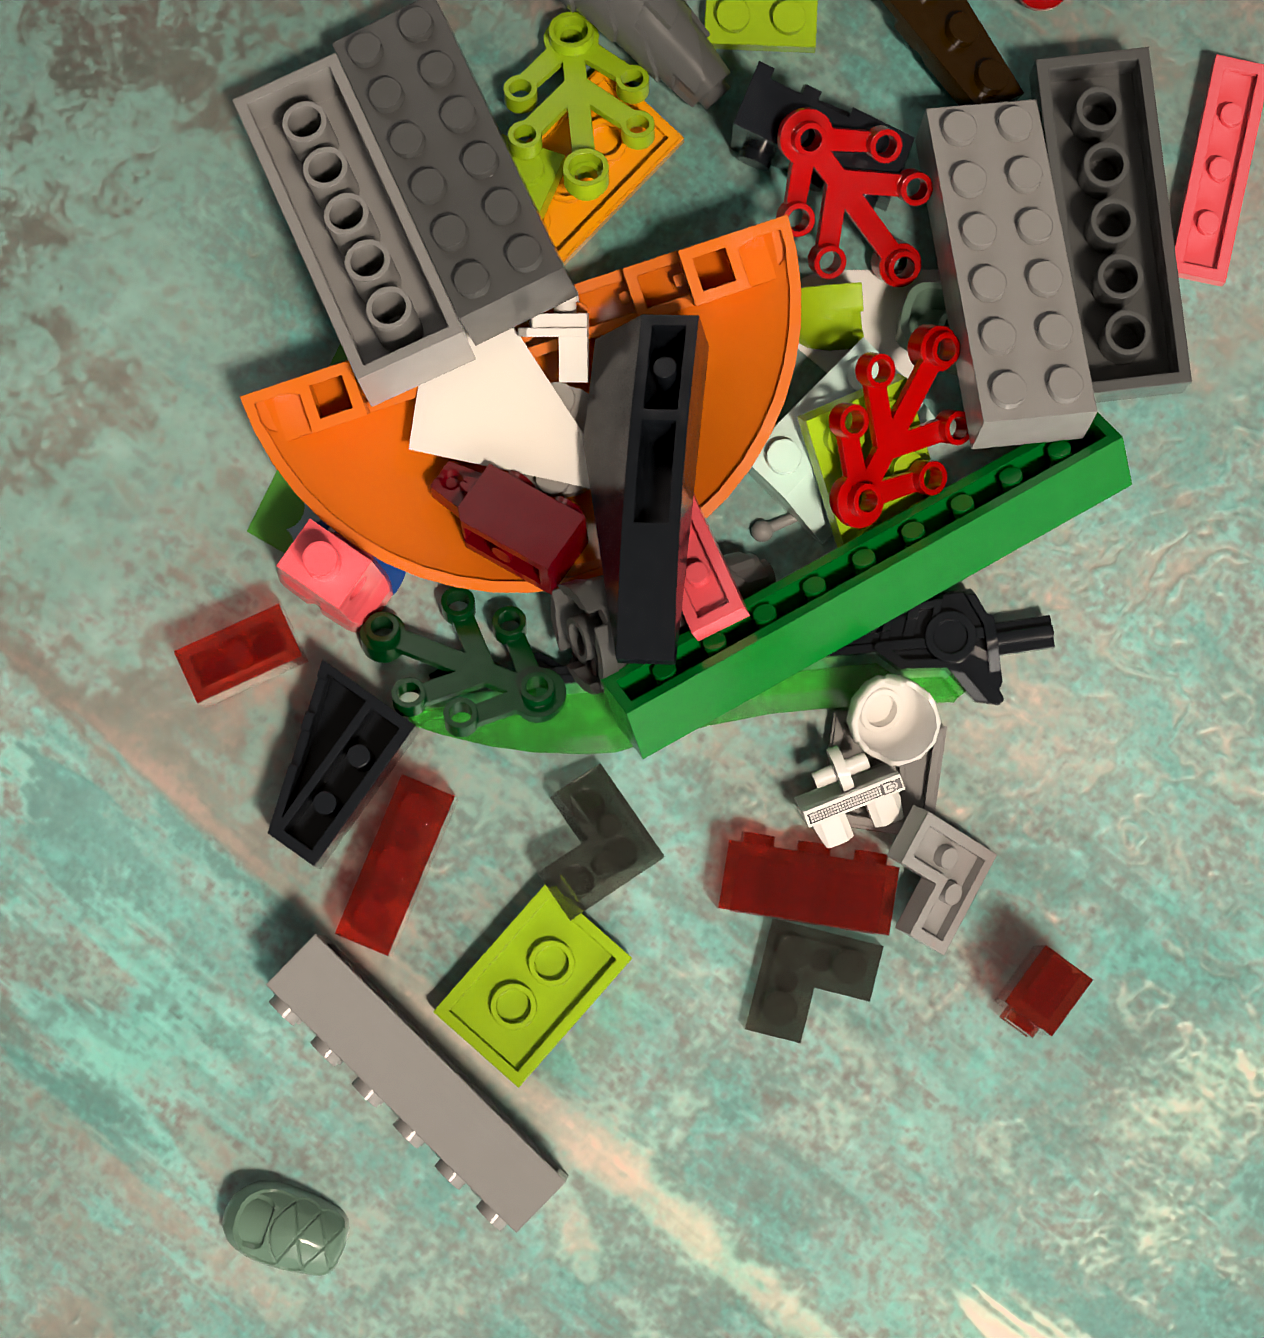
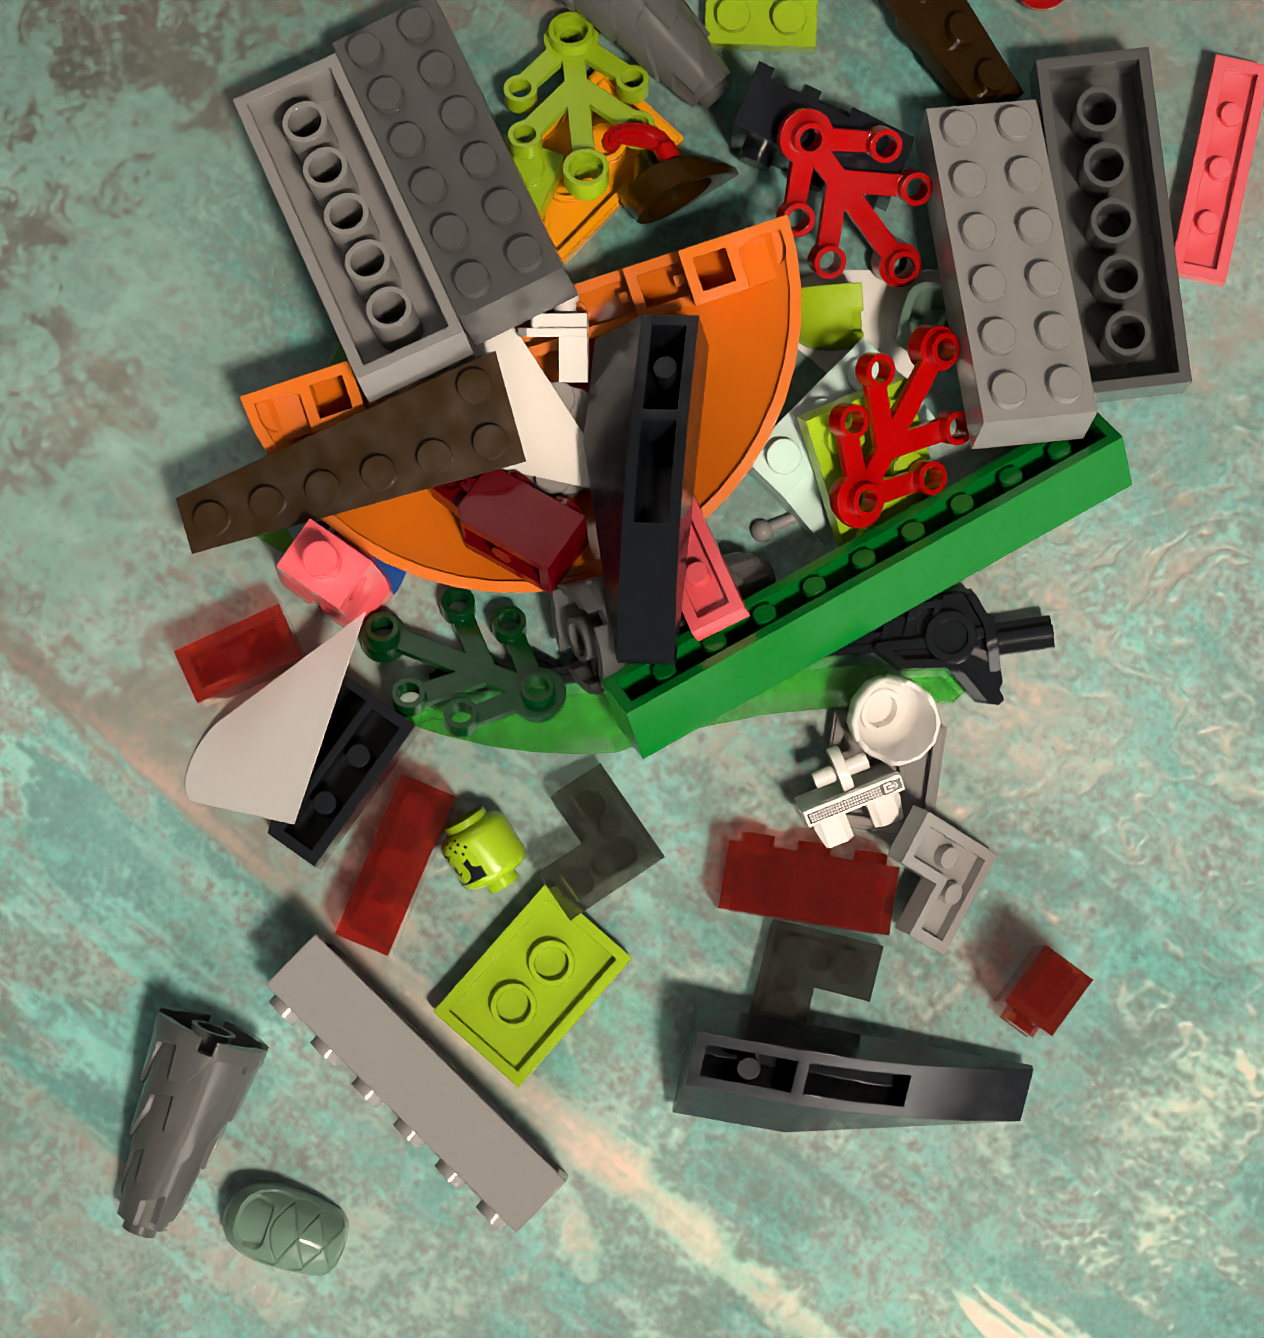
(190, 1092): none -> dark grey cone
(268, 746): none -> white sticker
(401, 446): none -> dark brown wing
(483, 850): none -> lime head
(661, 177): none -> dark brown piece
(832, 1079): none -> black wedge

